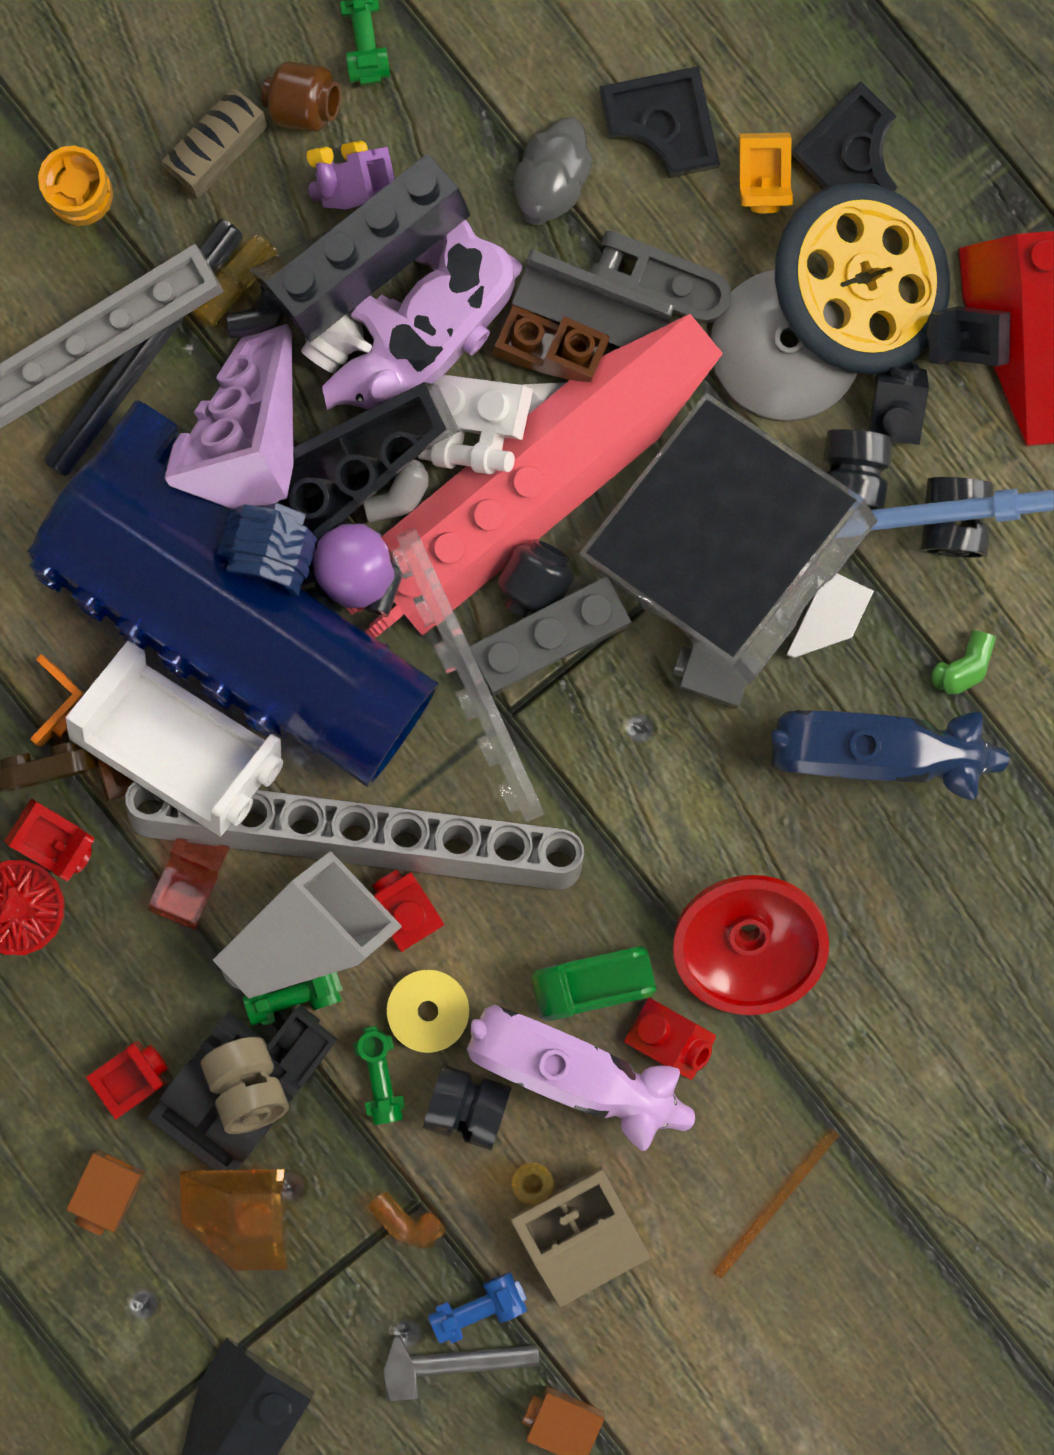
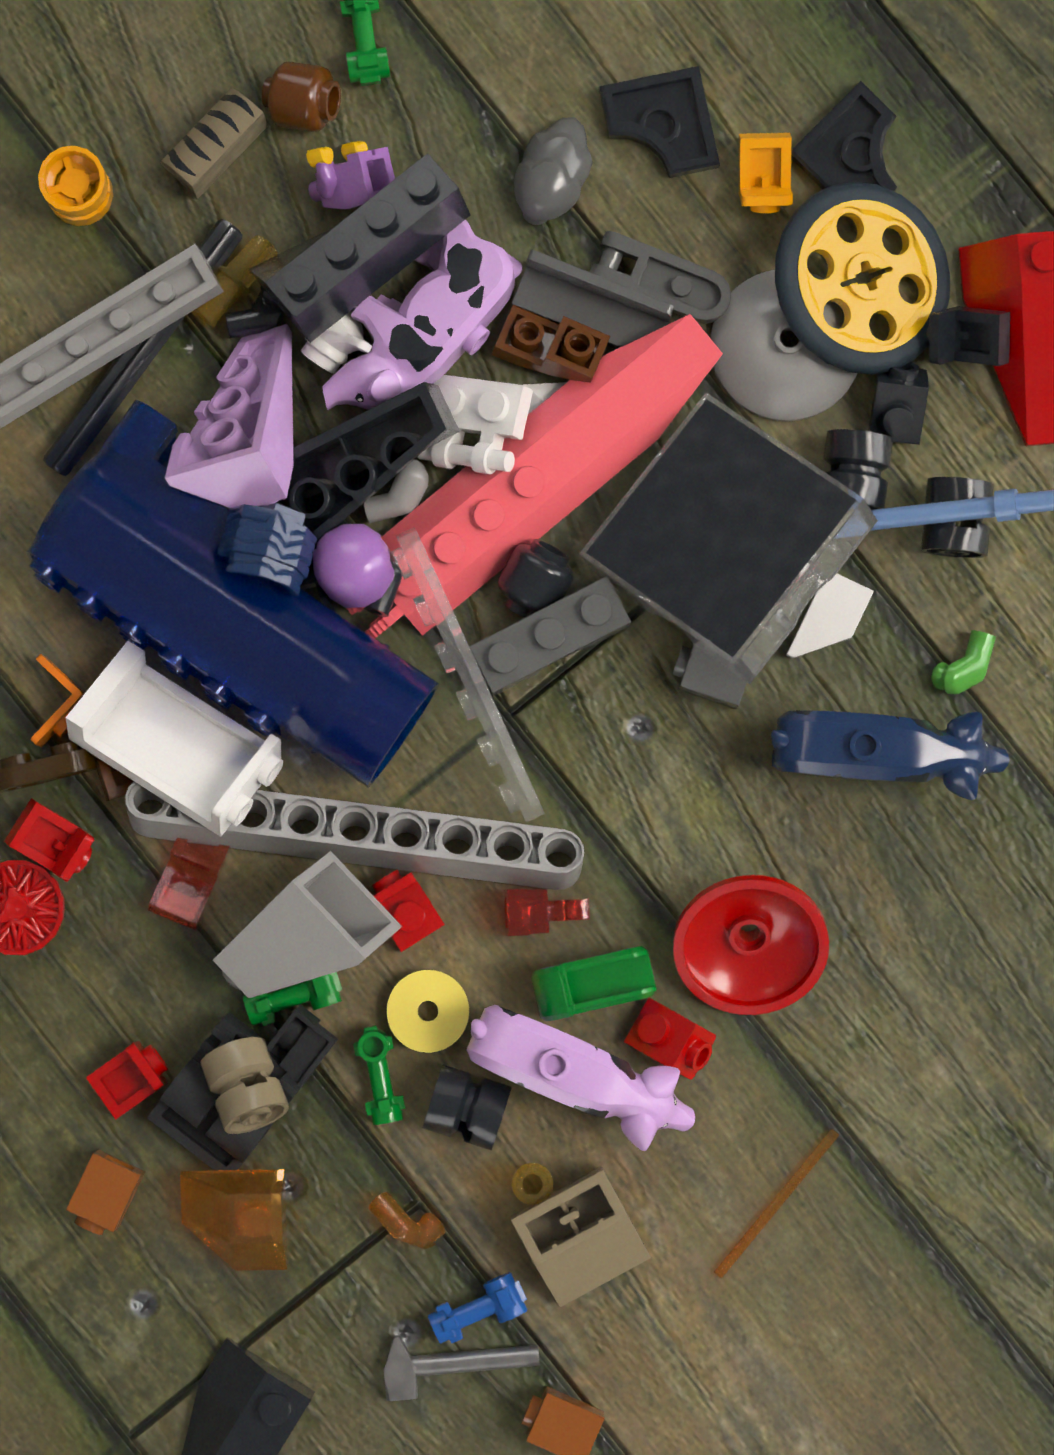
(530, 911): none -> clear red piece

